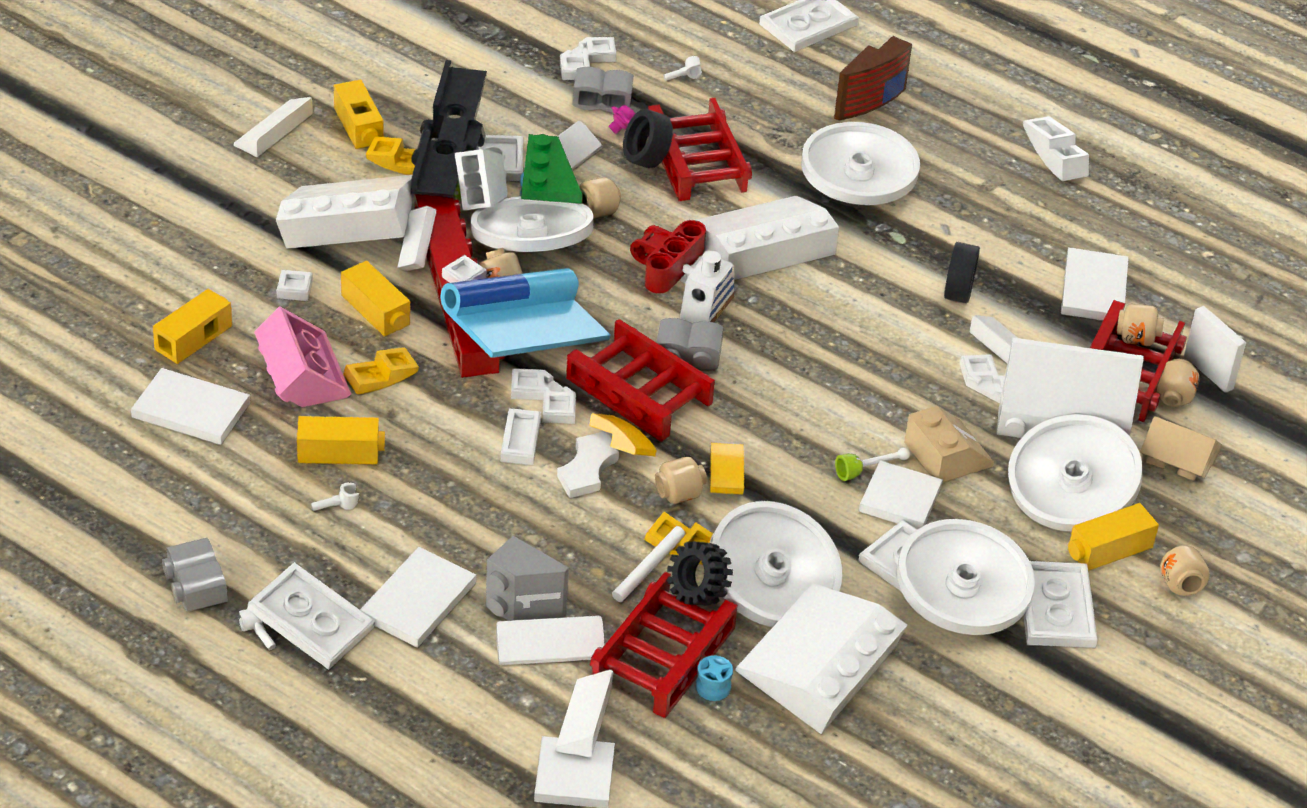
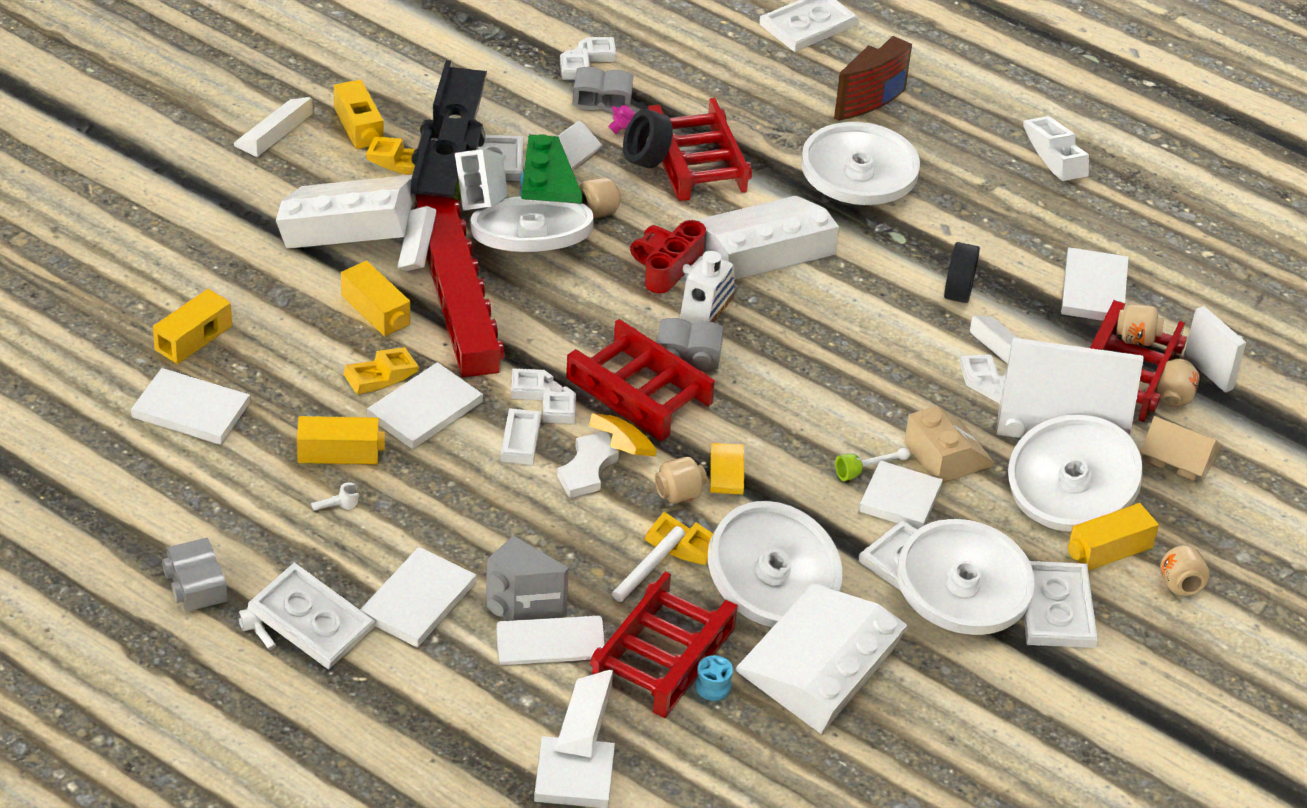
(294, 285): white tile -> none
(300, 360): bright pink slope -> none
(425, 405): none -> white tile
(463, 270): white tile -> none
(501, 263): tan head -> none
(522, 312): medium azure door -> none
(692, 69): white hand -> none
(714, 573): black tyre -> none

